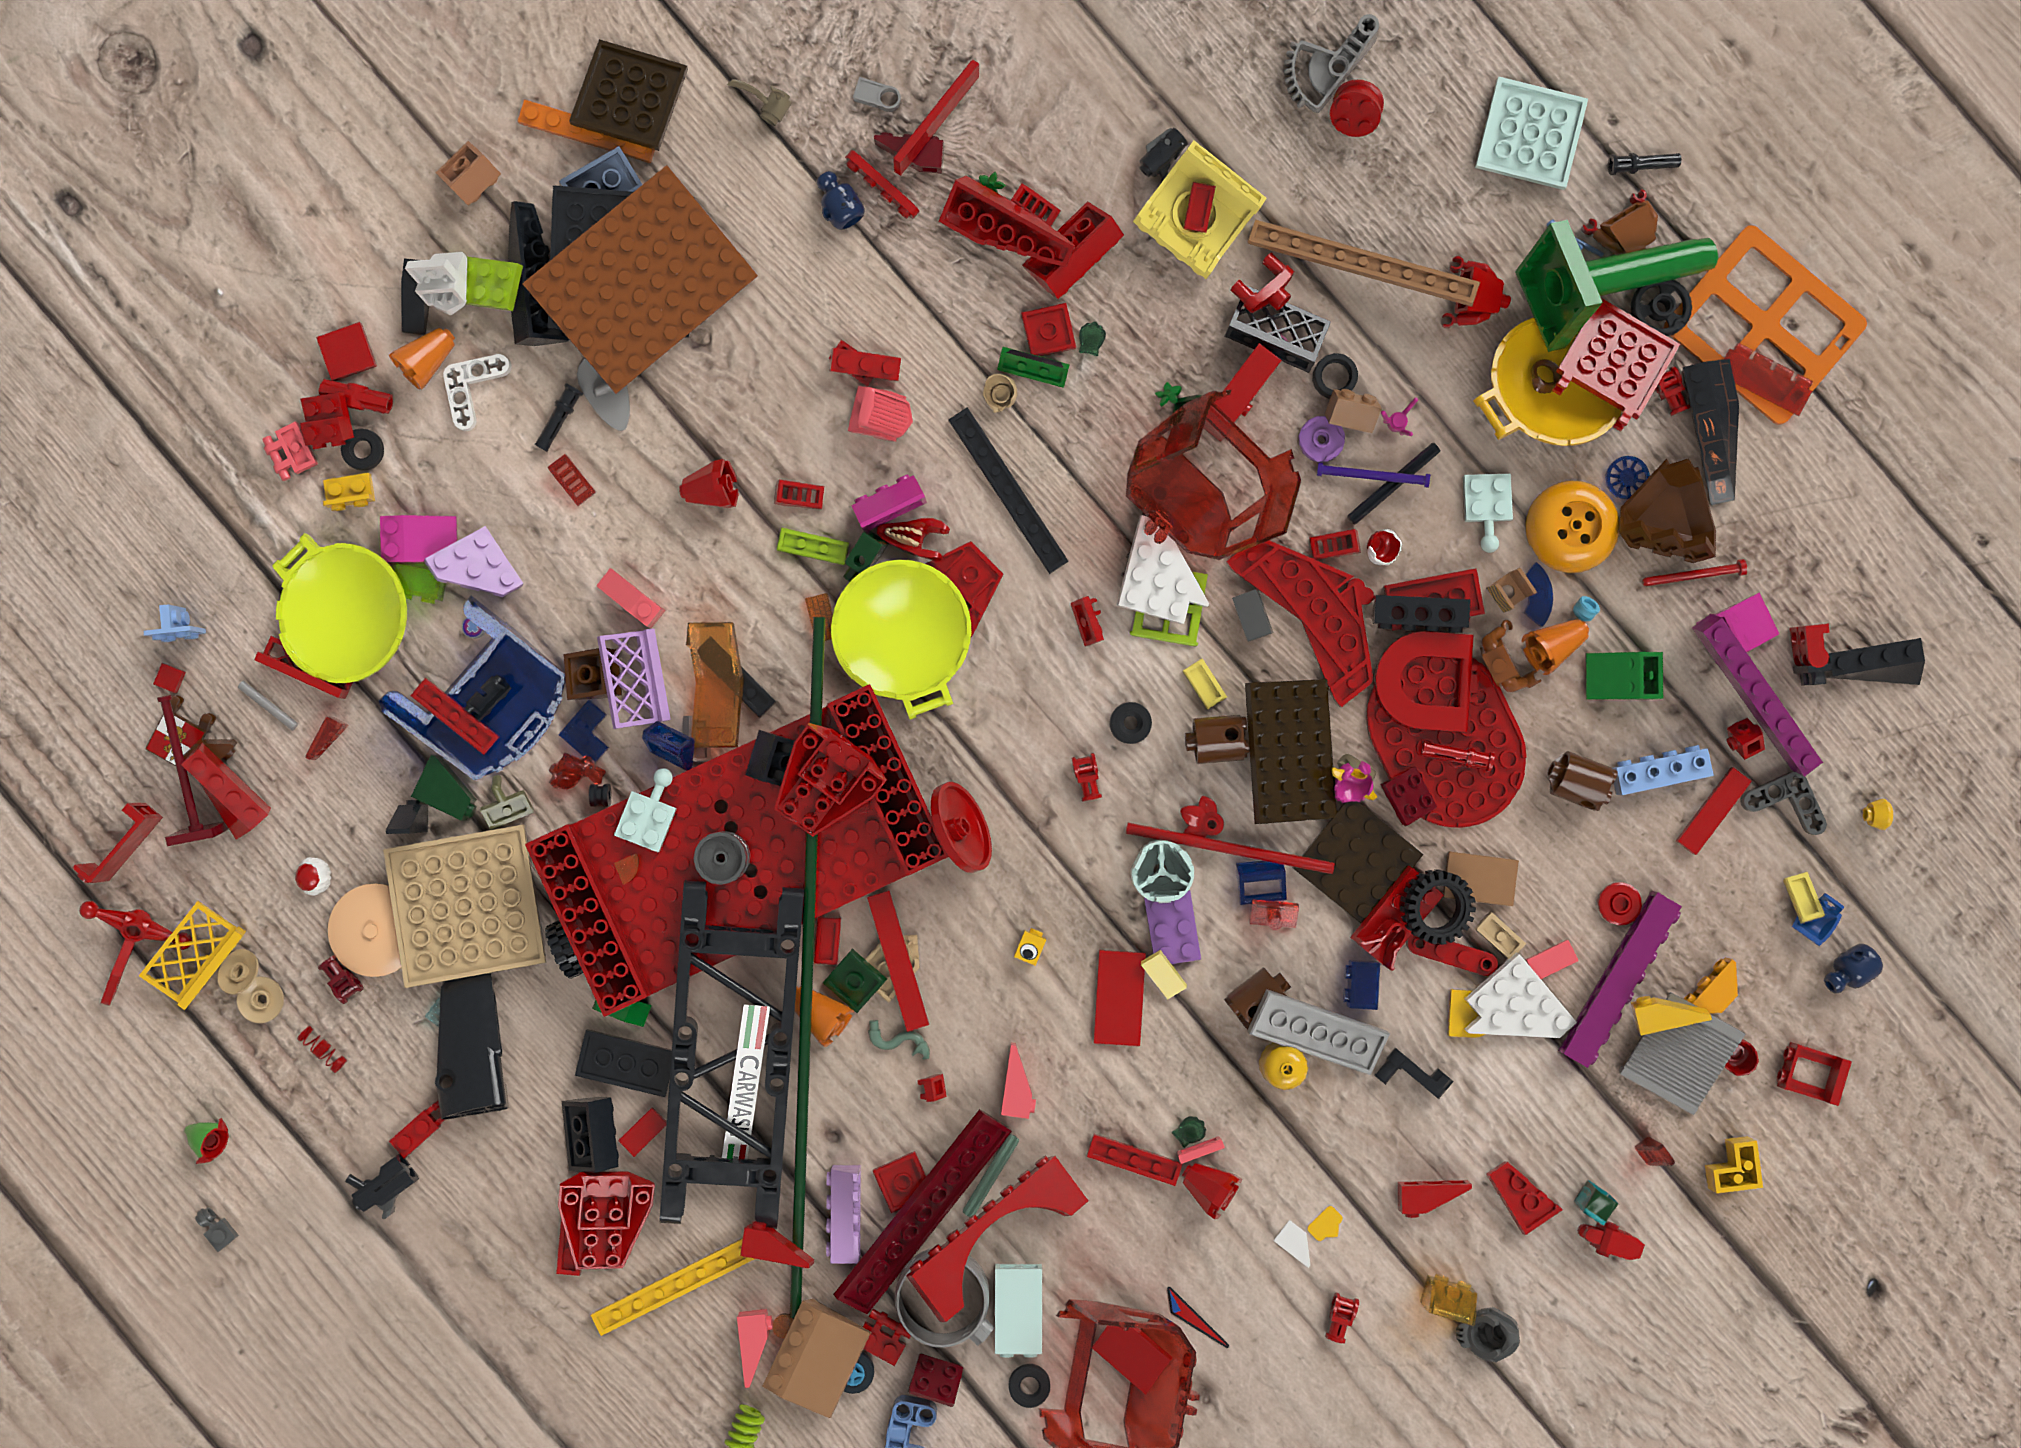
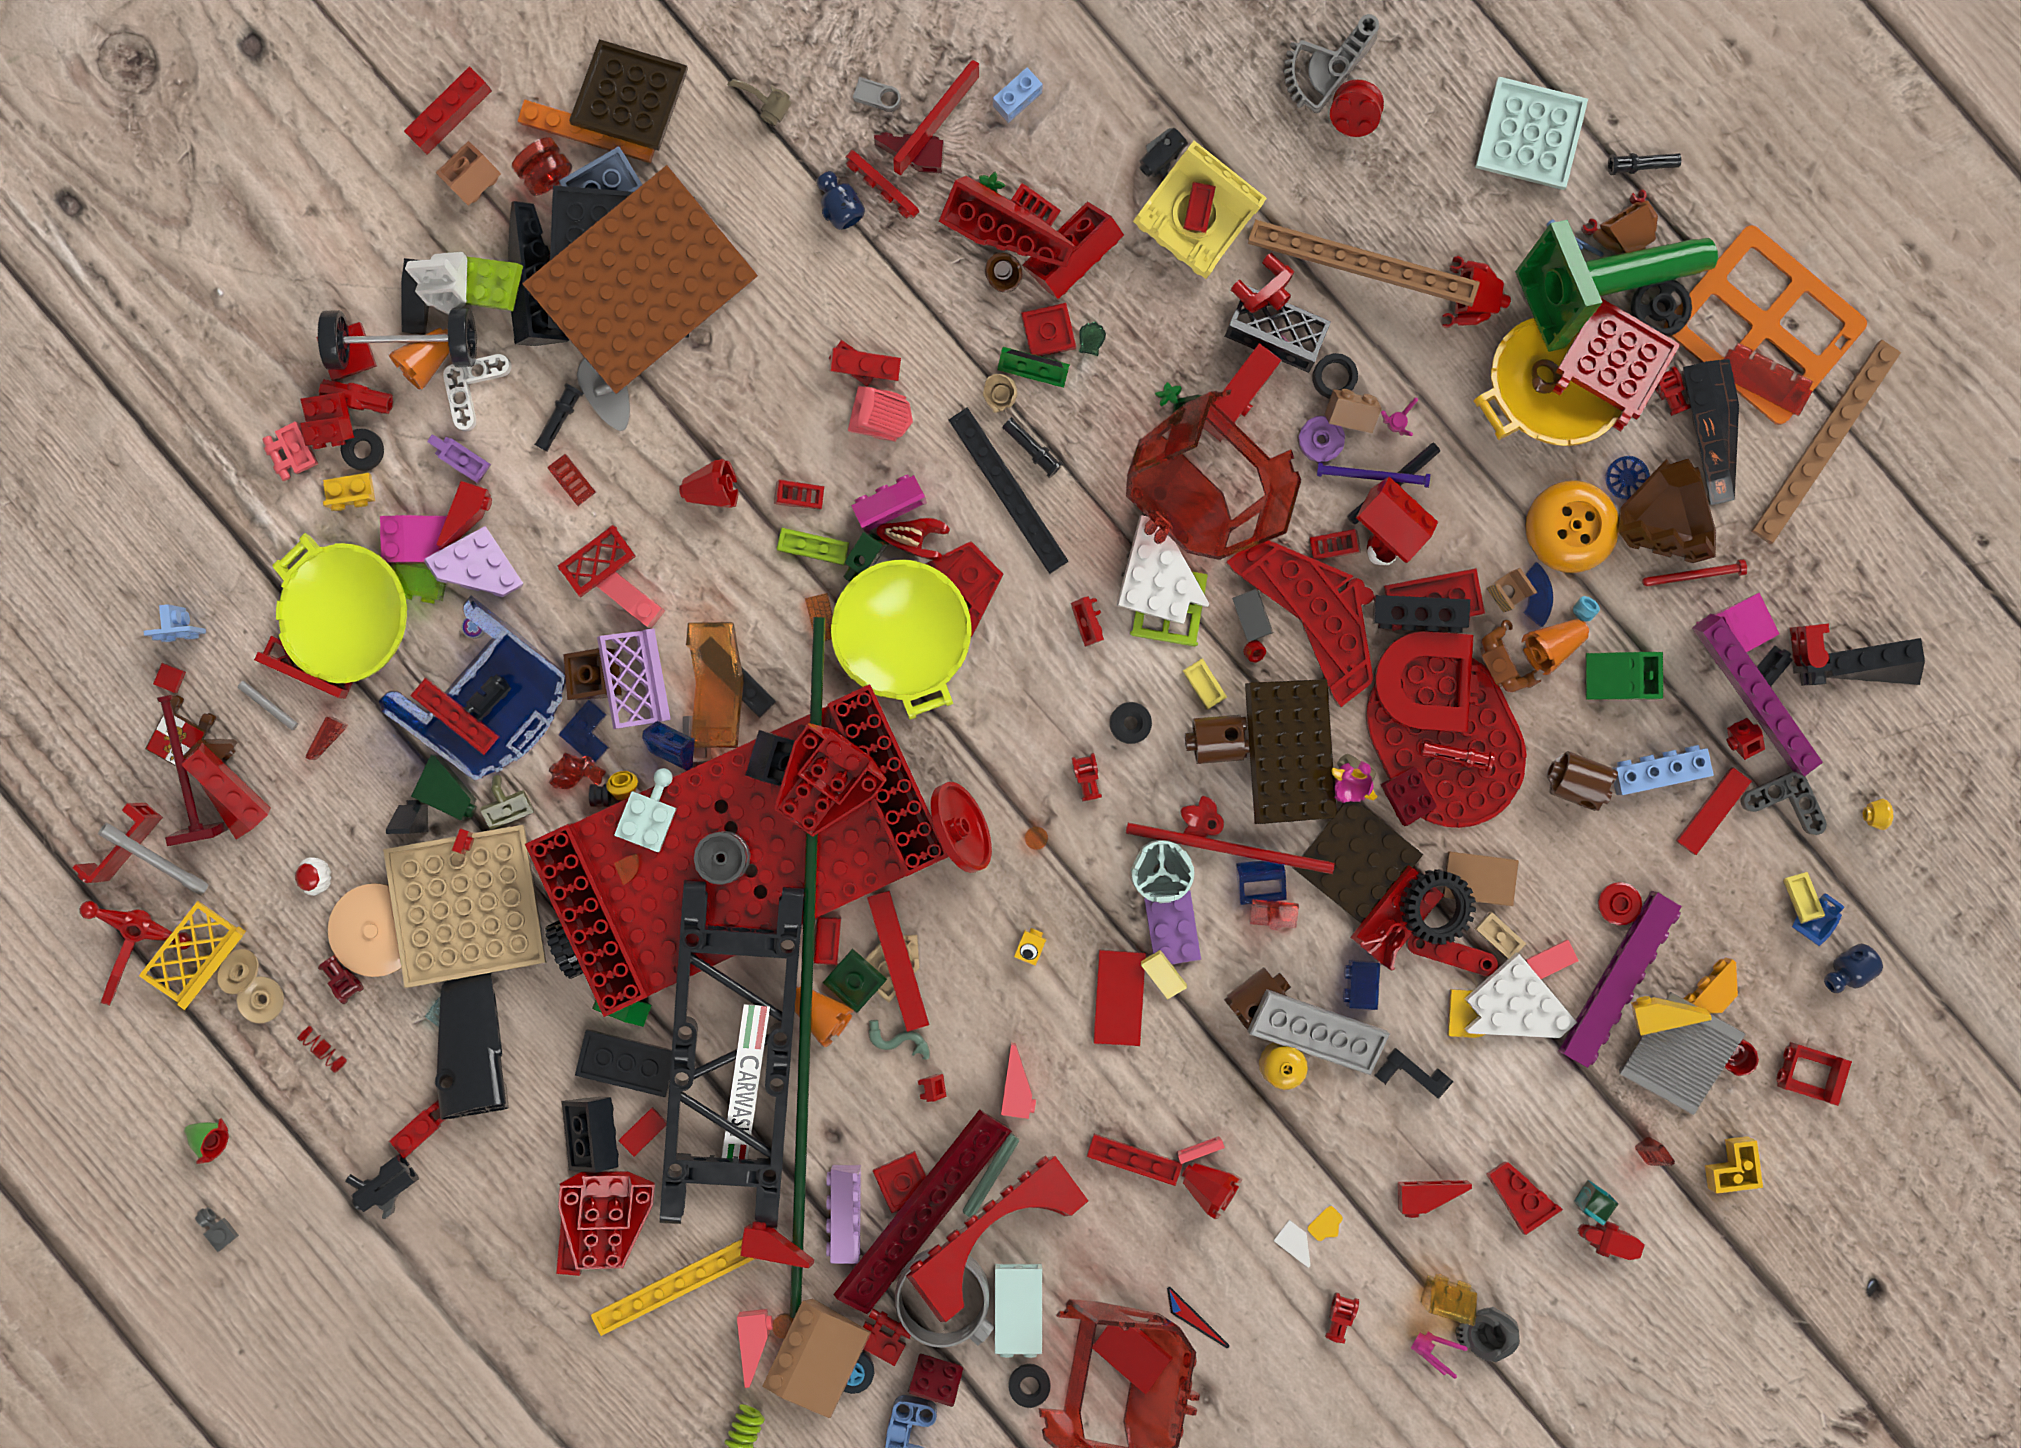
(120, 839): none -> light grey piece
(335, 338): none -> black axle
(448, 110): none -> red brick
(460, 458): none -> medium lavender hinge
(463, 841): none -> red plate
(466, 510): none -> red slope
(541, 166): none -> clear red wheel
(613, 567): none -> red window
(622, 784): none -> yellow cone
(1003, 272): none -> reddish brown hair
(1017, 95): none -> light blue brick
(1036, 838): none -> clear orange tile
(1040, 455): none -> black pin
(1190, 1131): clear green animal -> none
(1257, 646): none -> red axle
(1396, 519): none -> red slope
(1424, 1346): none -> dark pink plant
(1488, 500): light aqua plate -> none
(1774, 664): none -> black hinge
(1826, 441): none -> medium nougat plate

